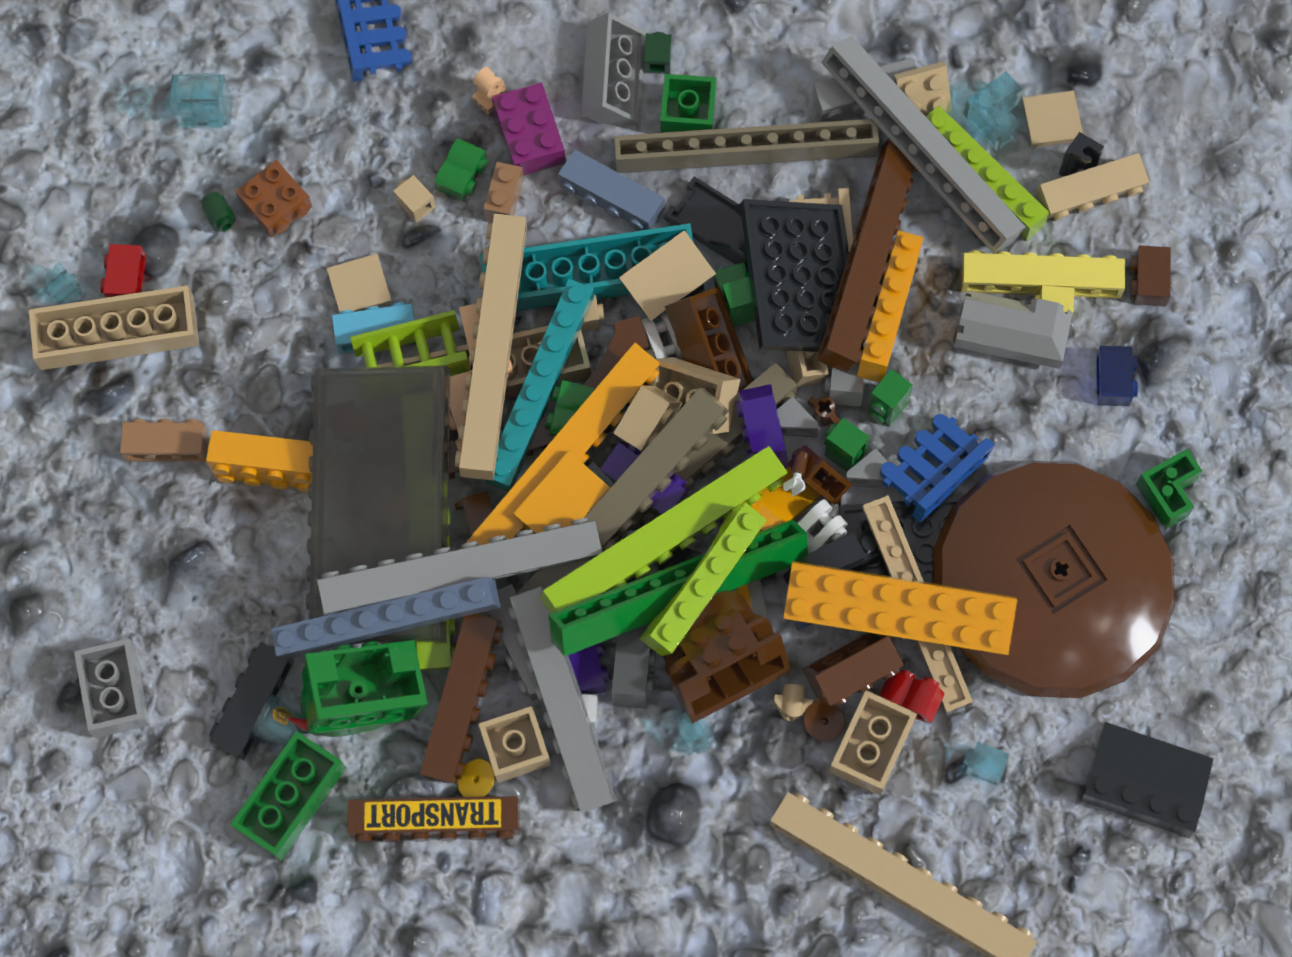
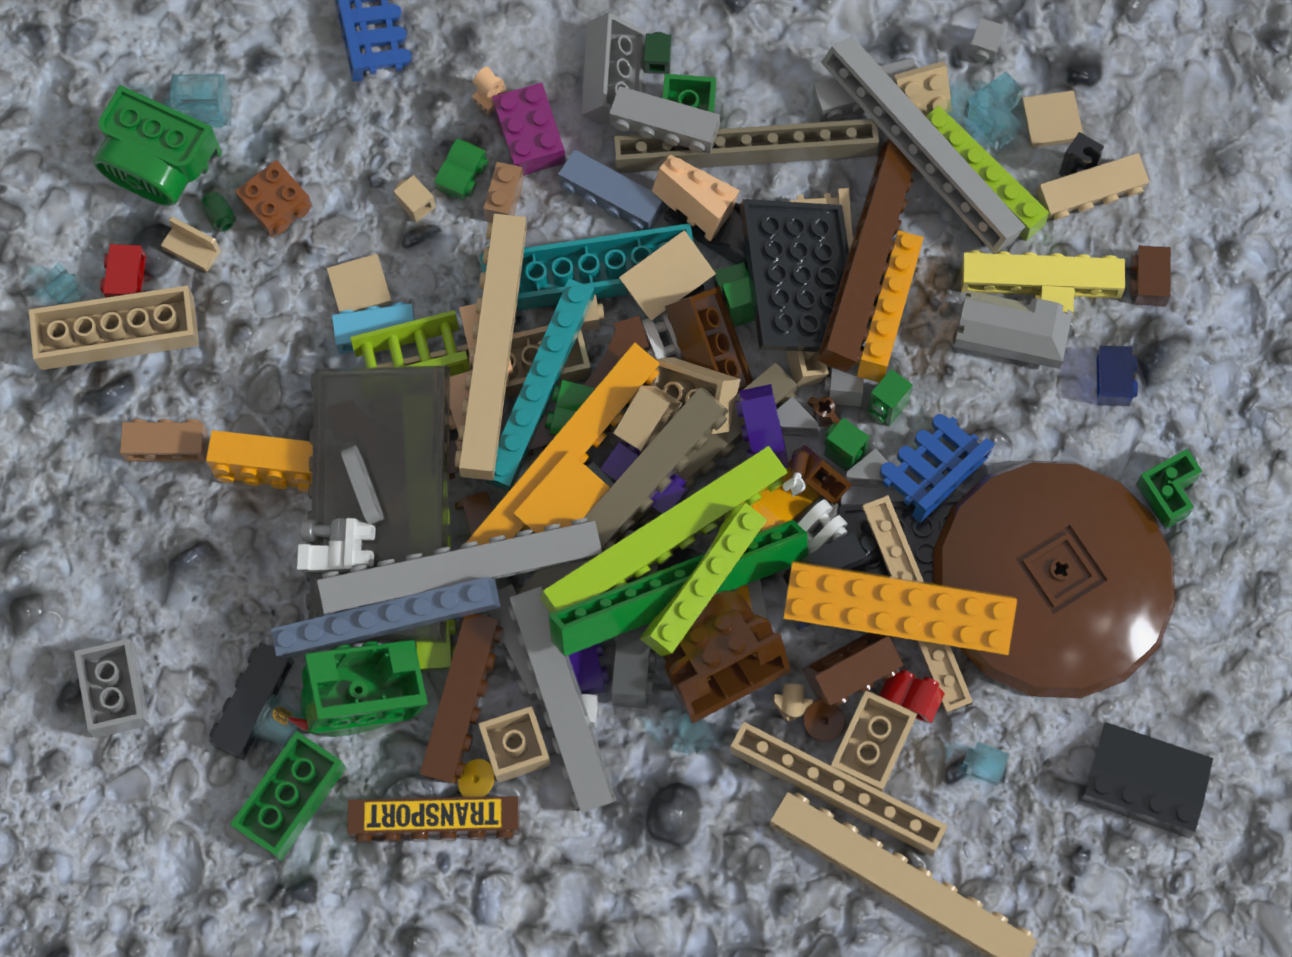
(152, 147): none -> green brick
(191, 245): none -> tan panel
(343, 549): none -> white hips
(362, 485): none -> light grey beam
(664, 120): none -> light grey brick
(696, 194): none -> light nougat wedge
(838, 789): none -> tan brick
(986, 40): none -> light grey brick

